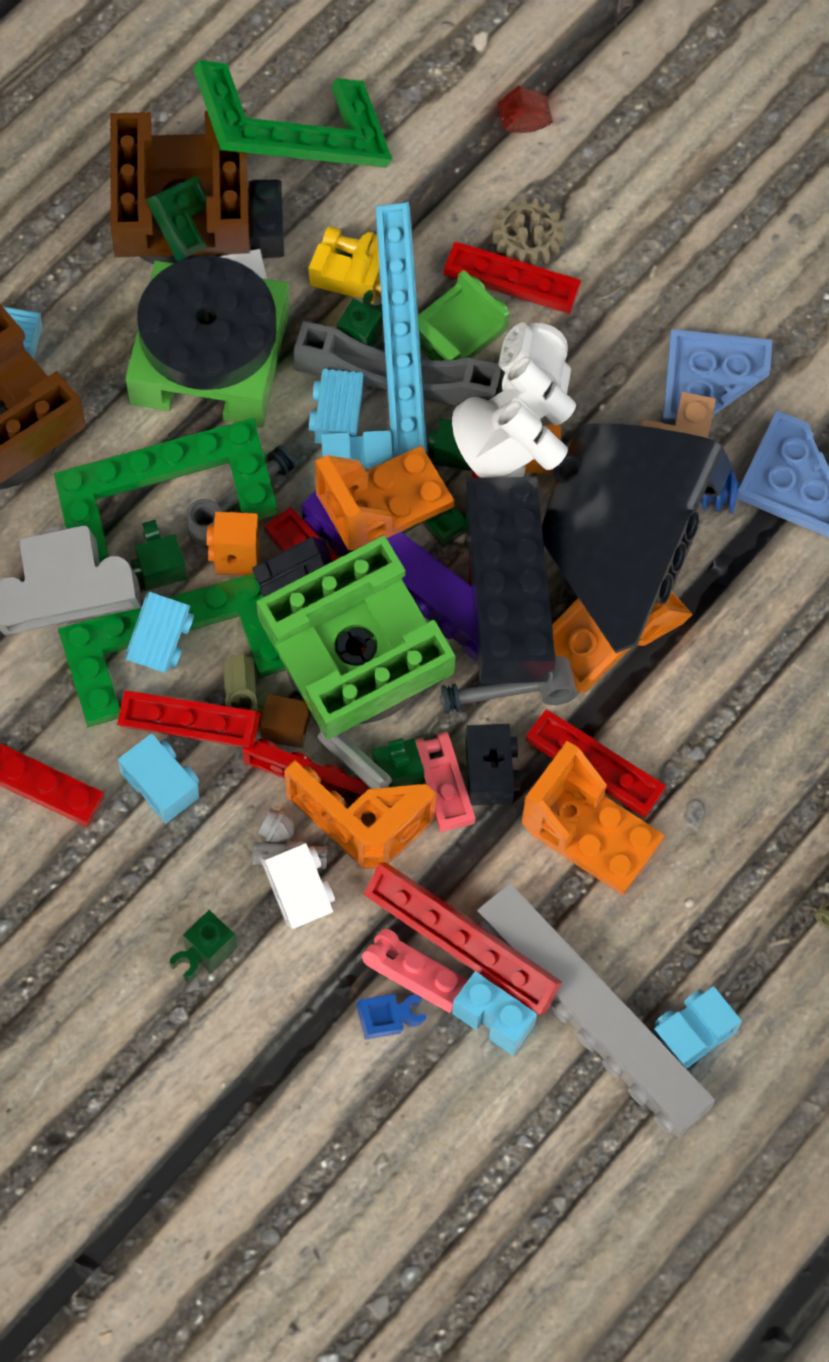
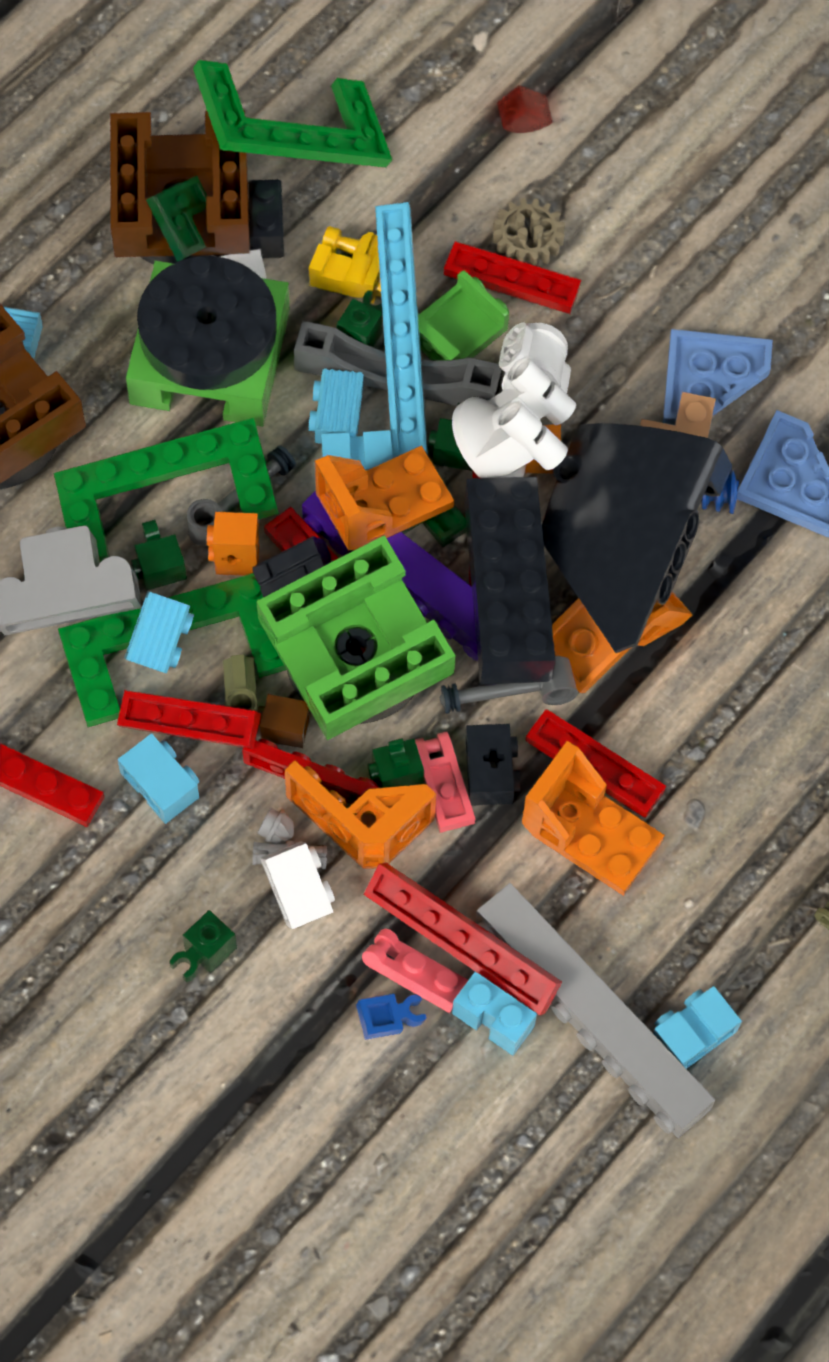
(356, 761): light grey axle -> none

